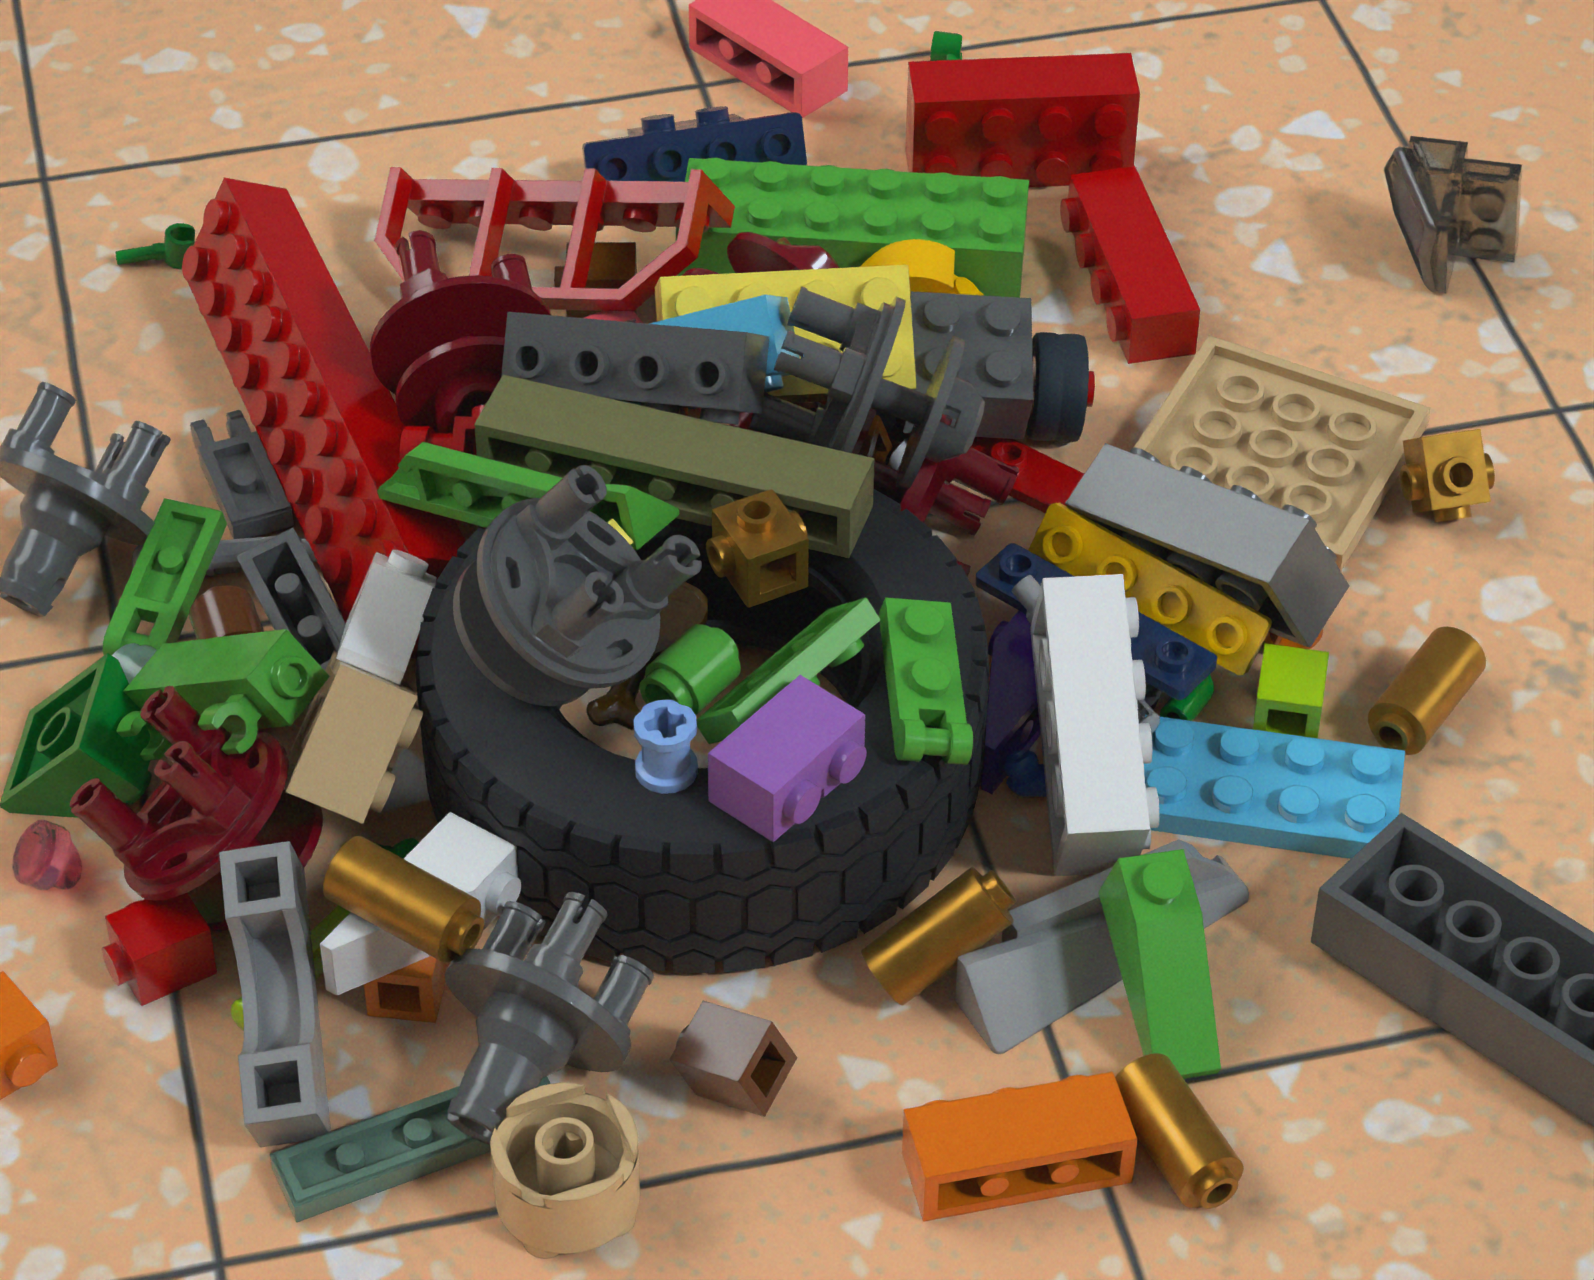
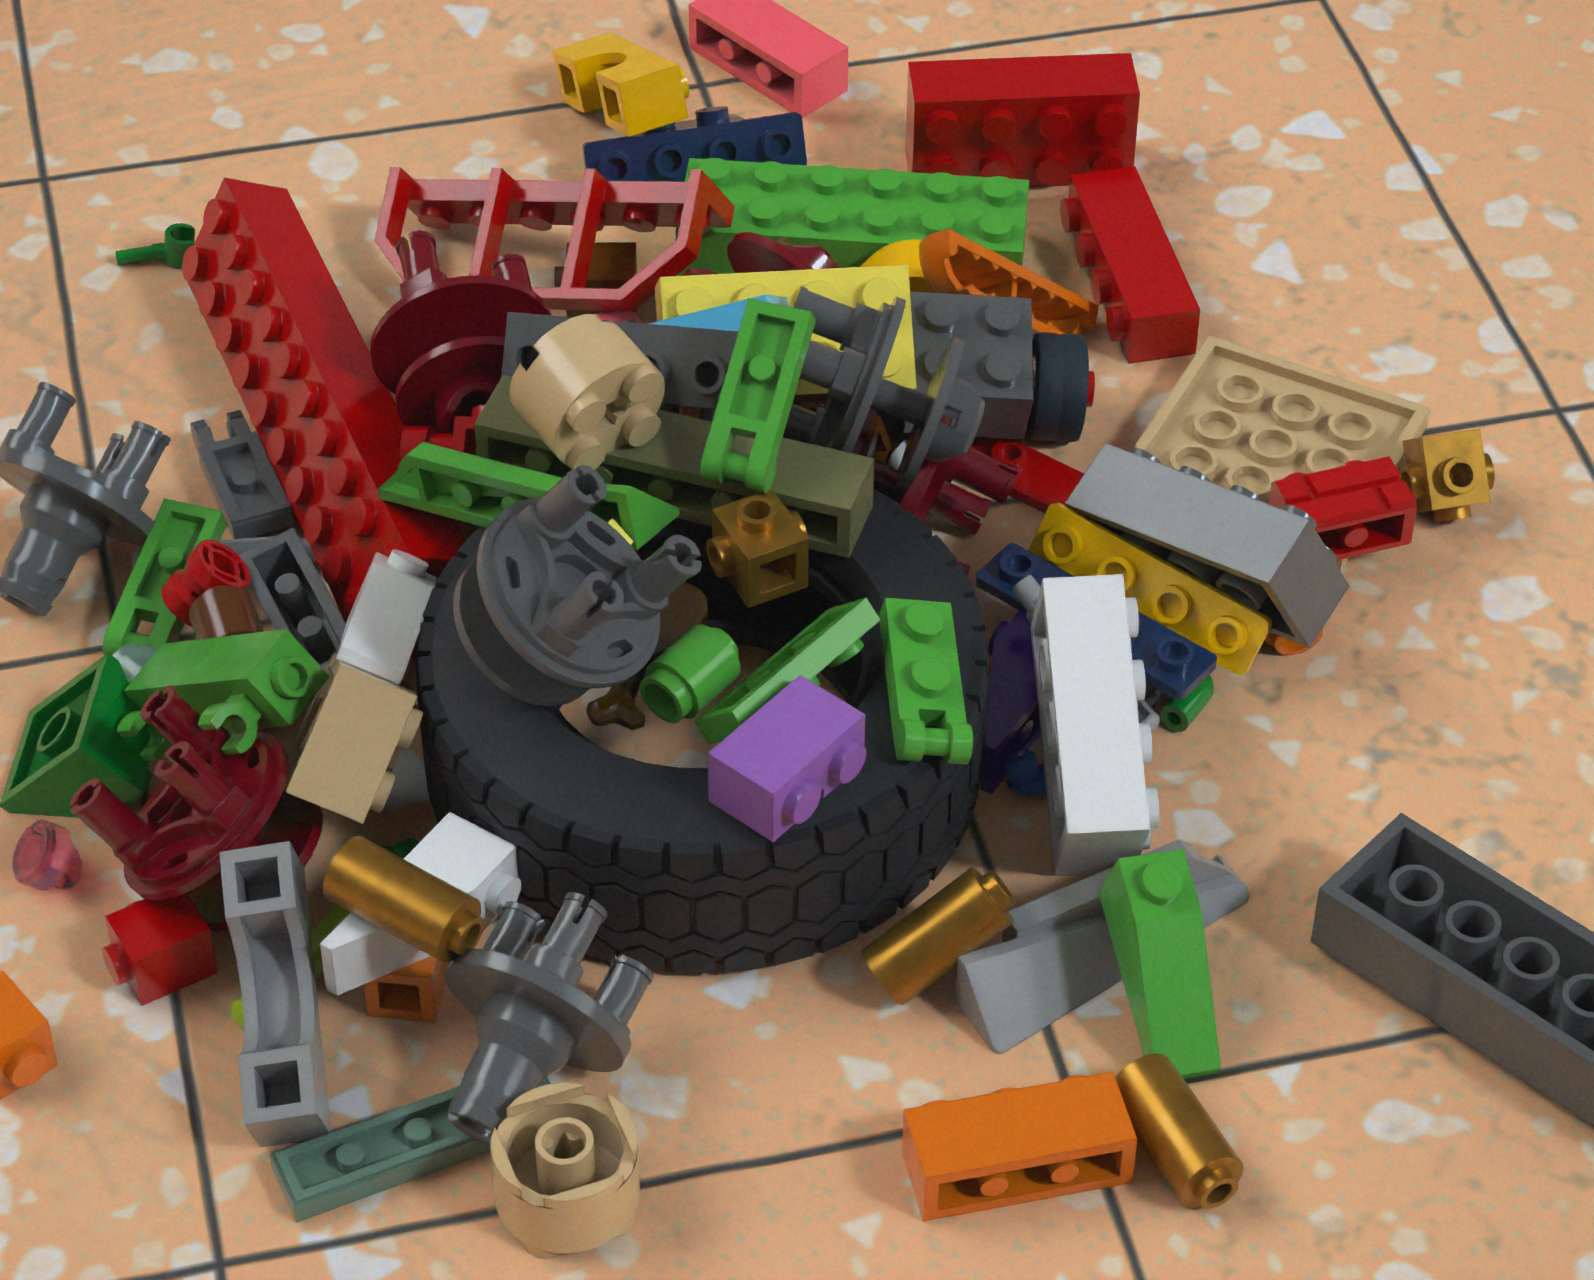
(207, 567): none -> red wheel
(588, 391): none -> tan brick
(625, 80): none -> yellow arch
(665, 736): light blue bush -> none
(733, 1058): reddish brown brick -> none
(757, 394): none -> bright green plate
(946, 46): green hand -> none
(965, 267): none -> orange brick
(1272, 787): medium azure piece -> none
(1291, 690): lime brick -> none
(1354, 505): none -> red brick
(1427, 690): pearl gold brick -> none
(1453, 206): clear smoke piece -> none

